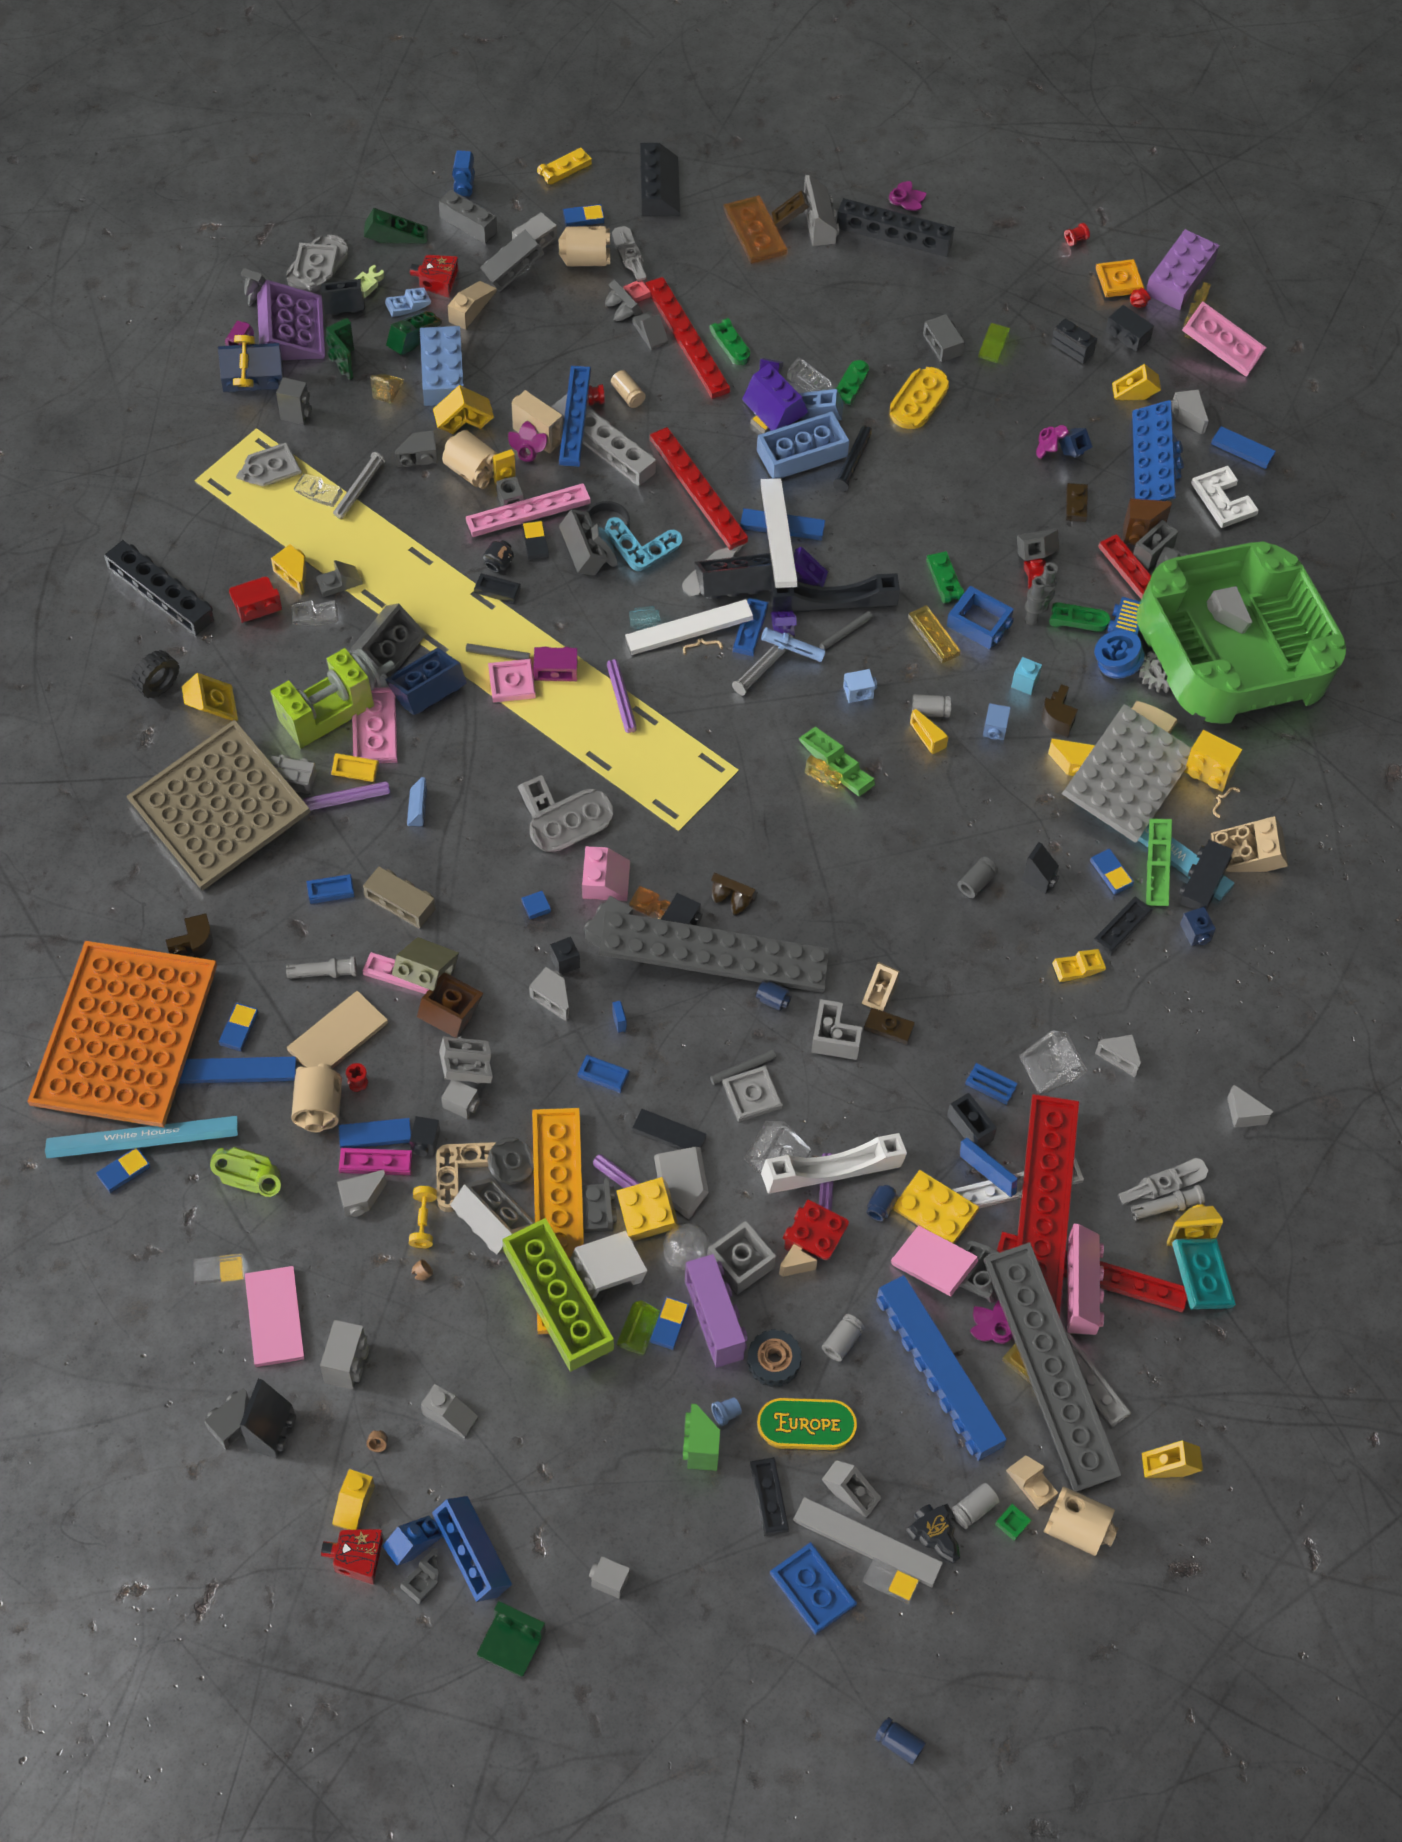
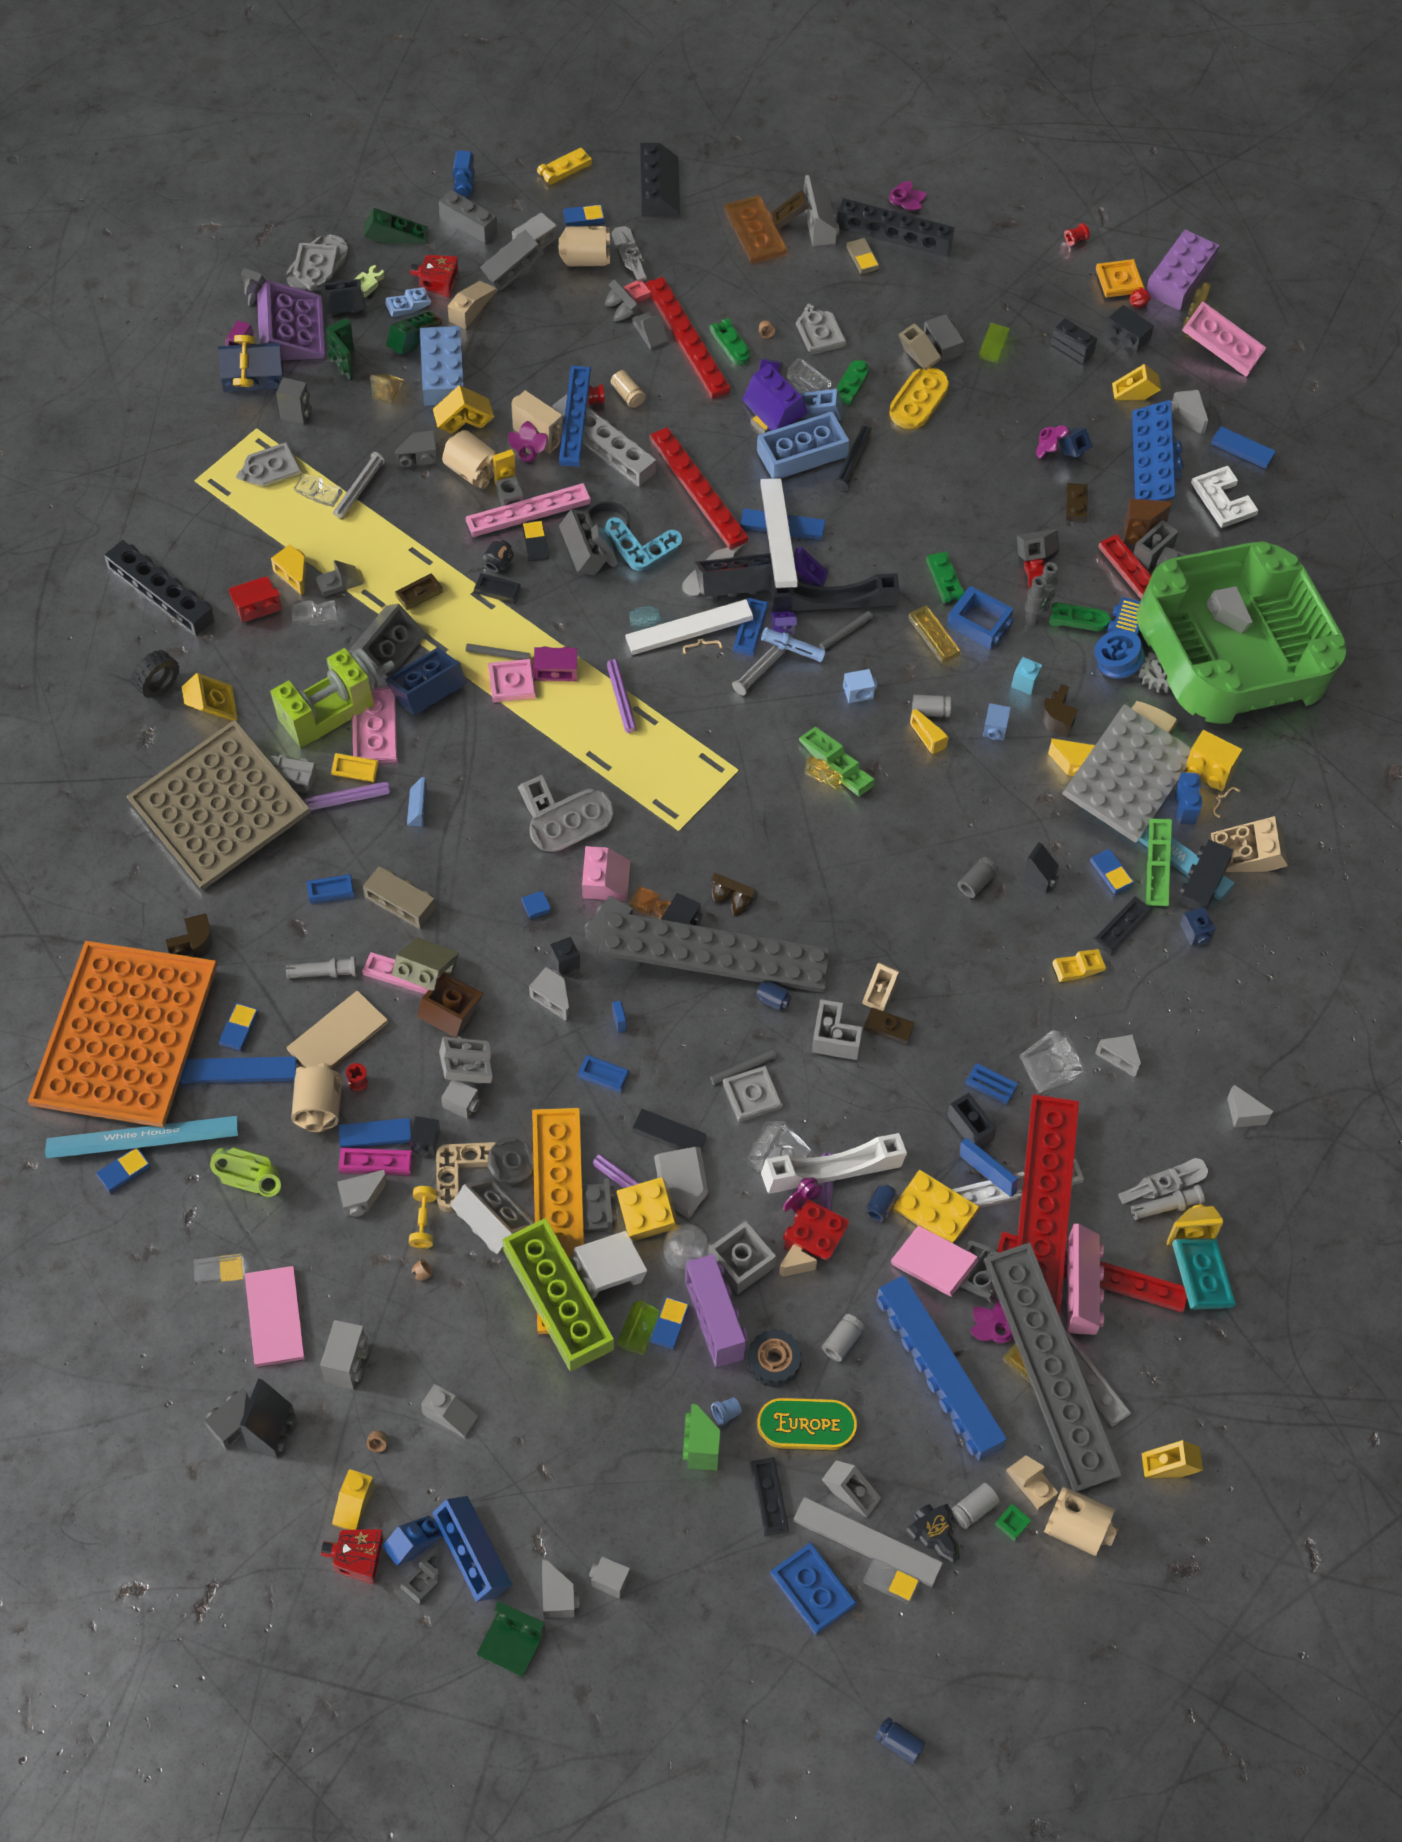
(419, 591): none -> dark brown plate
(558, 1593): none -> light grey slope
(769, 329): none -> medium nougat hinge
(807, 1189): none -> magenta plate
(820, 330): none -> light grey tile
(862, 256): none -> dark tan tile
(919, 347): none -> dark tan slope
(1188, 798): none -> blue brick

